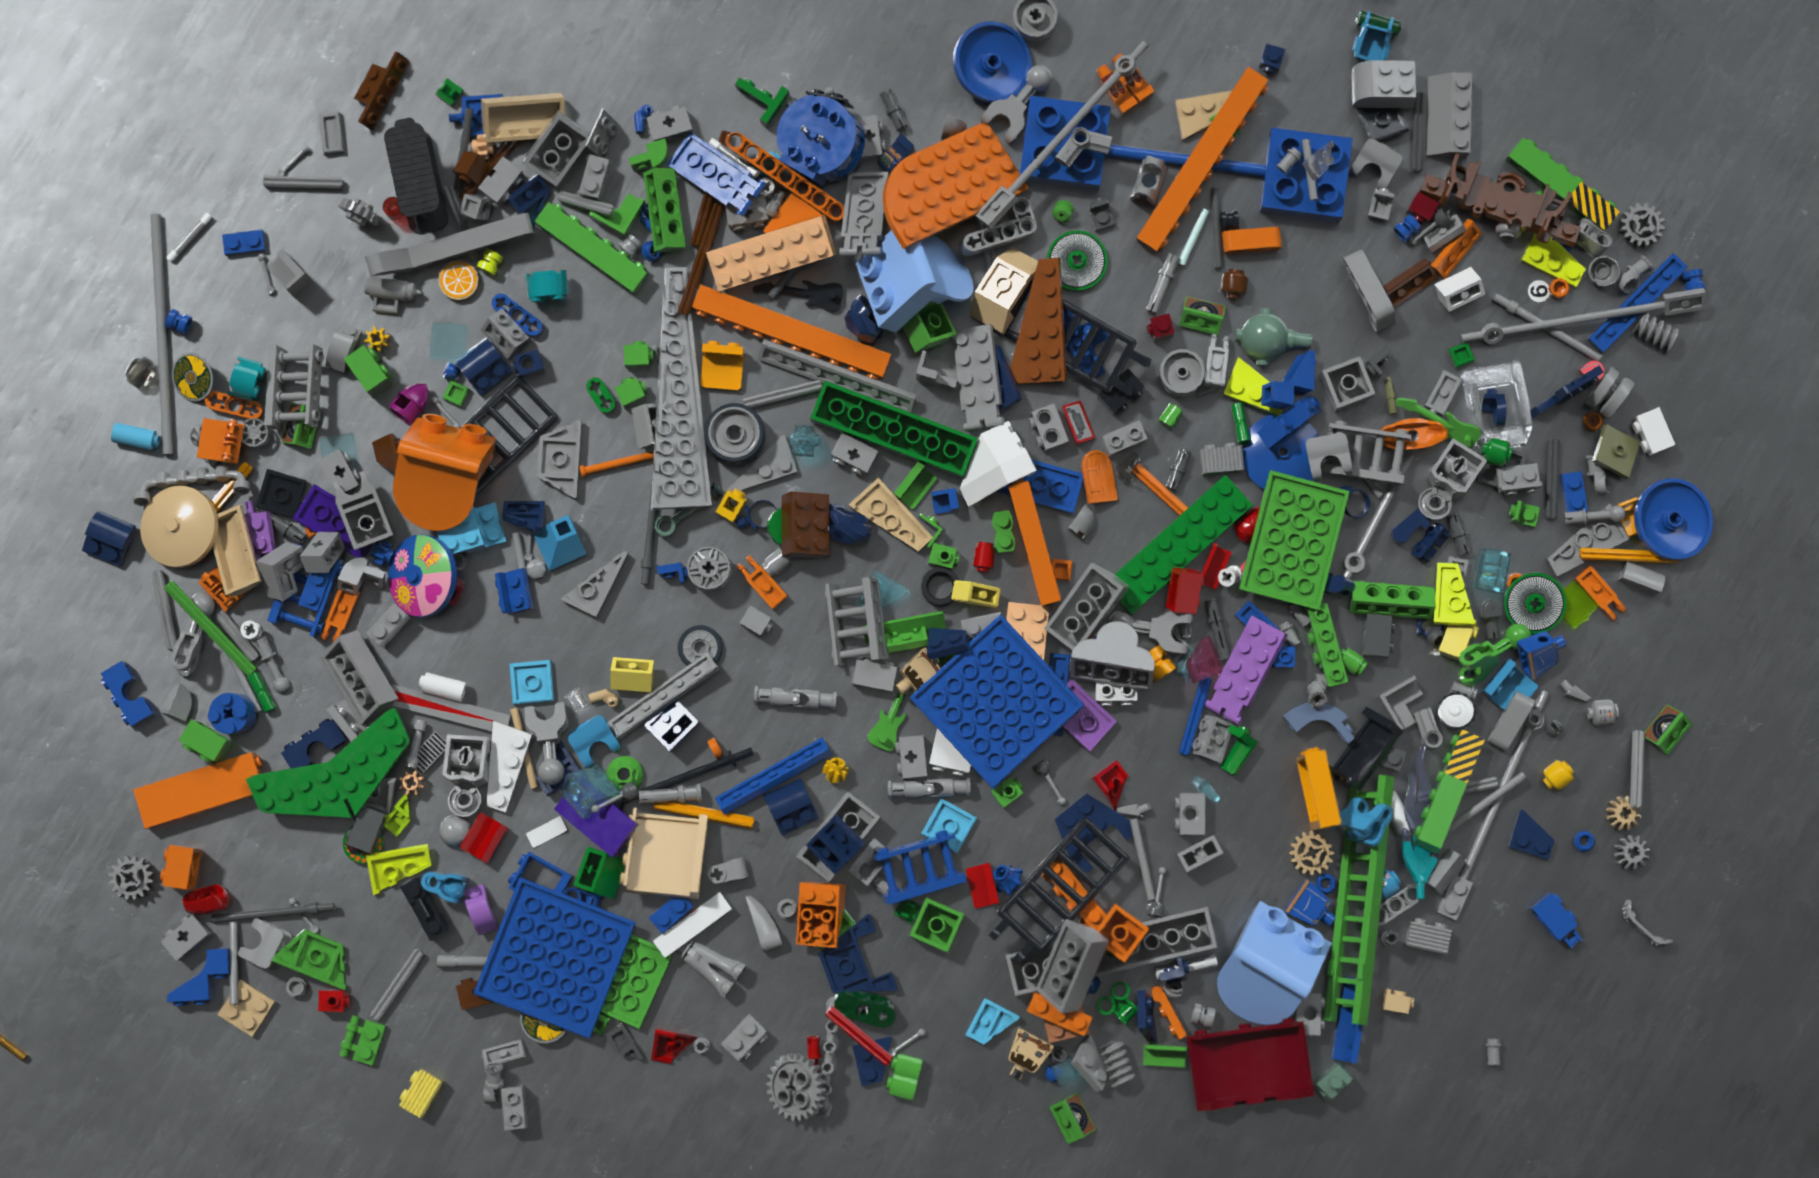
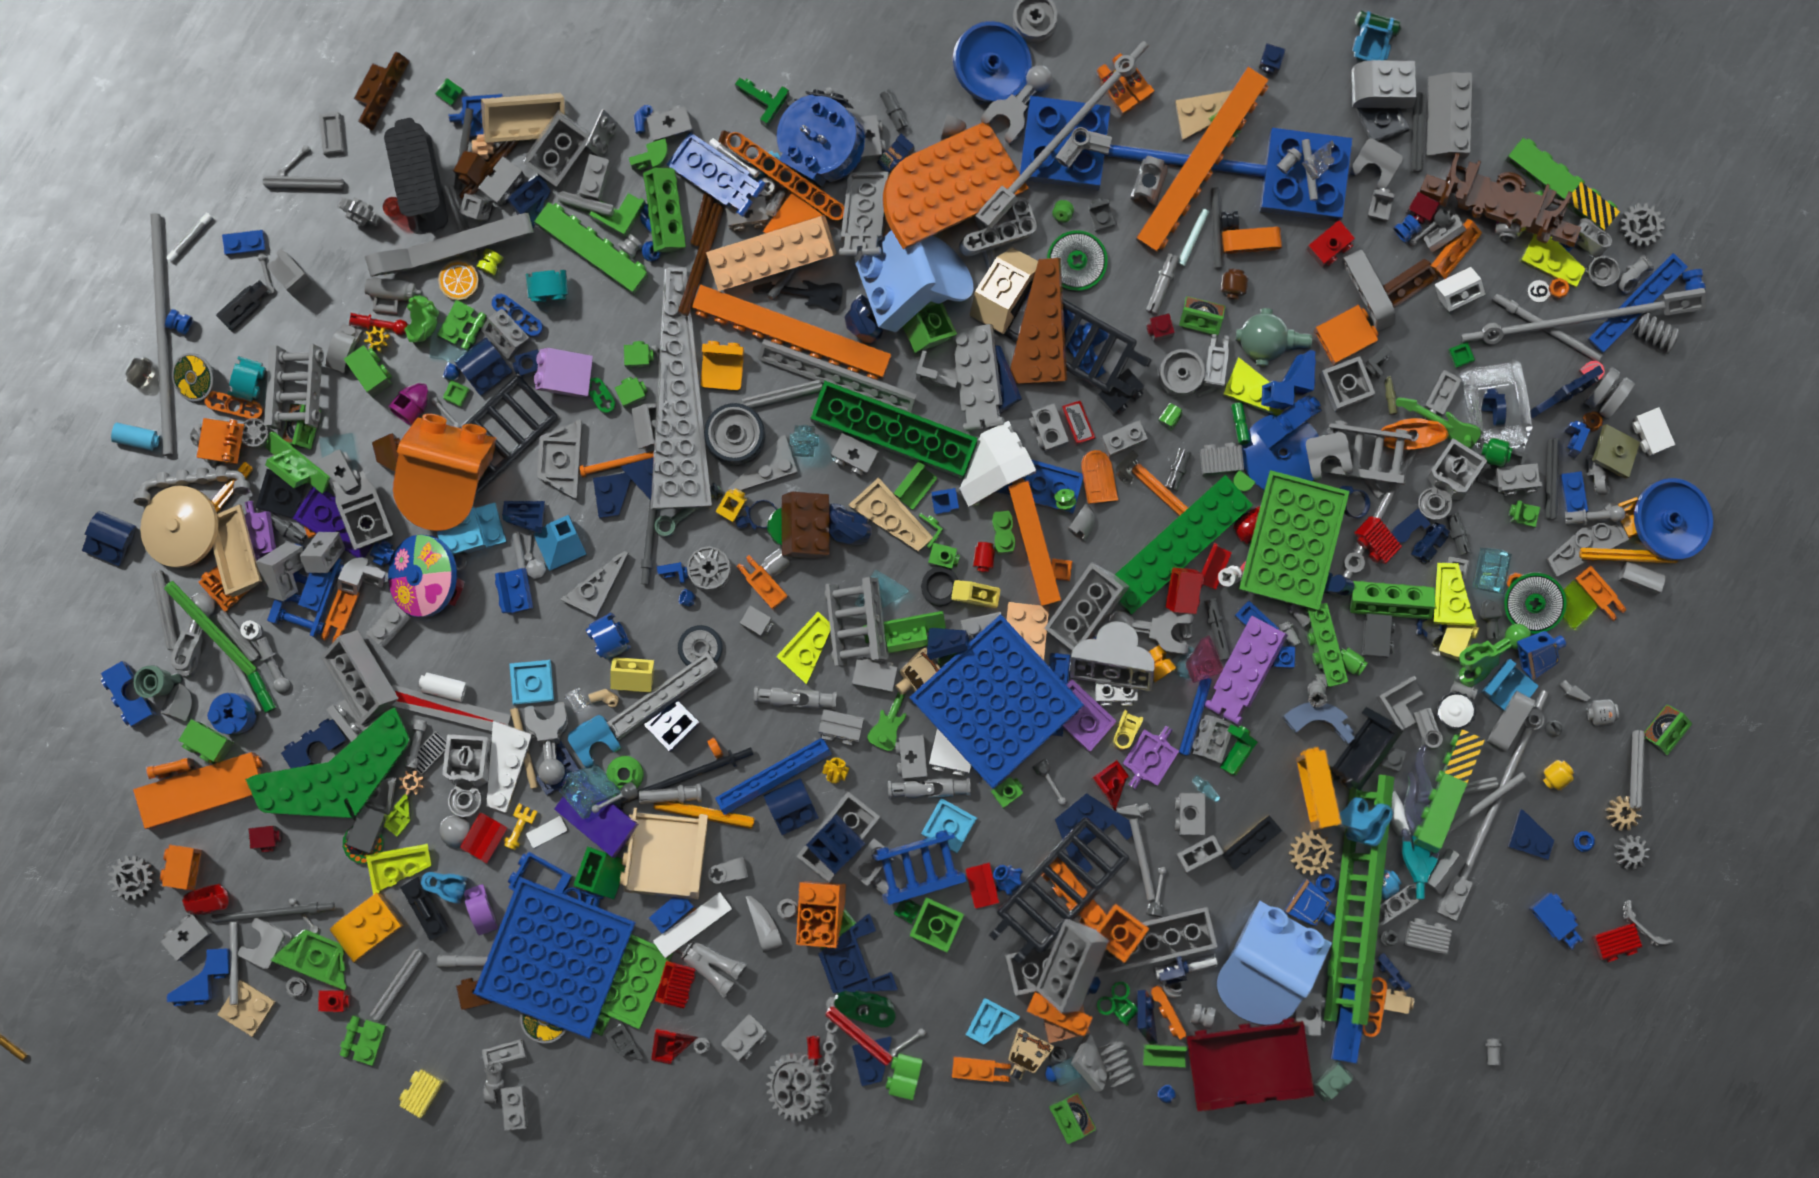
(154, 682): none -> sand green hat
(164, 770): none -> orange plate
(242, 305): none -> black hinge
(264, 838): none -> dark red brick
(293, 466): none -> bright green bracket
(366, 322): none -> red pin
(366, 927): none -> light orange brick
(423, 319): none -> bright green hair
(456, 322): none -> bright green plate
(511, 843): none -> yellow hinge
(563, 372): none -> lavender brick
(608, 636): none -> blue brick
(610, 494): none -> dark blue wing
(641, 474): none -> dark blue wing
(675, 984): none -> red brick
(686, 598): none -> blue hinge
(805, 648): none -> neon yellow wing
(840, 726): none -> light grey brick
(978, 1069): none -> orange hinge
(1065, 499): none -> bright green wheel
(1127, 729): none -> light yellow piece
(1150, 757): none -> medium lavender plate
(1166, 1094): none -> blue hinge
(1243, 482): none -> bright green brick
(1251, 842): none -> black plate
(1330, 244): none -> red brick
(1346, 334): none -> orange brick
(1378, 540): none -> red brick
(1379, 998): none -> orange beam
(1396, 979): none -> dark blue wing
(1579, 437): none -> blue bracket
(1617, 941): none -> red brick

